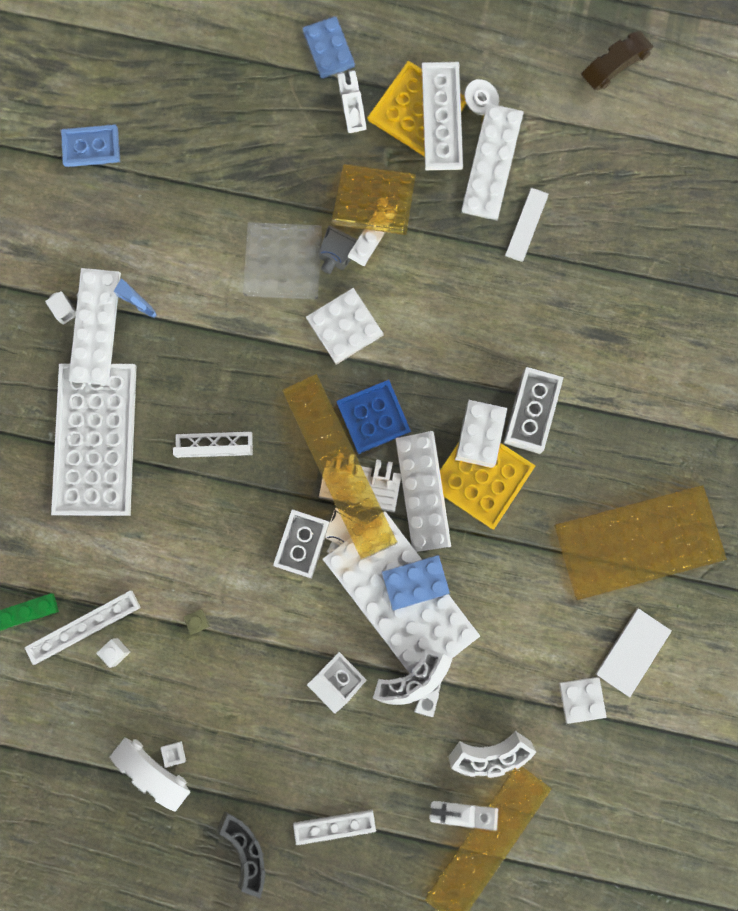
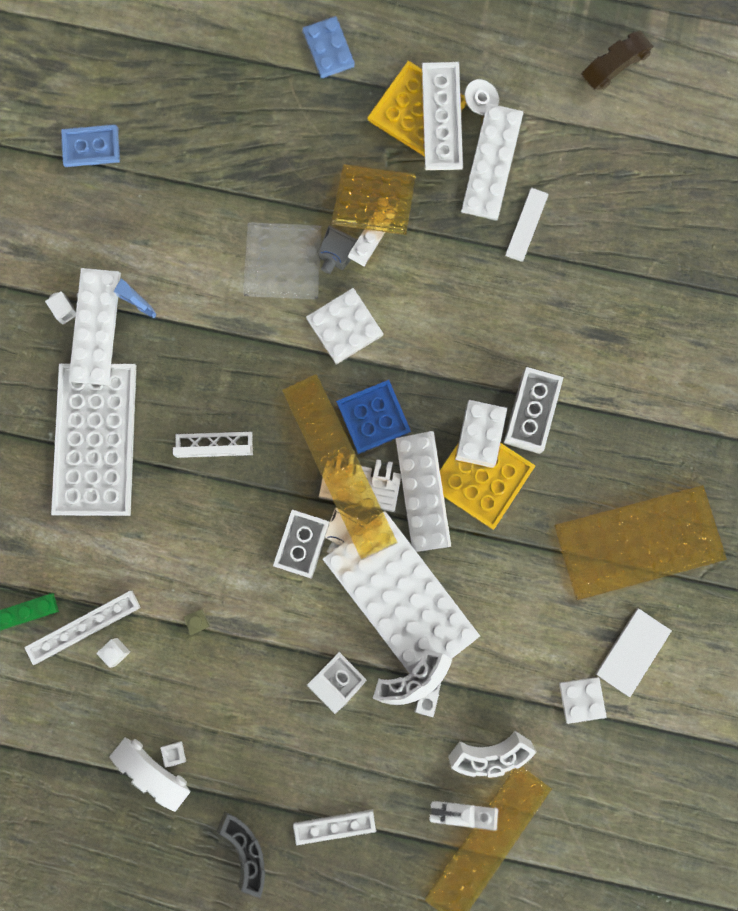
(351, 101): white plate -> none
(415, 582): medium blue plate -> none

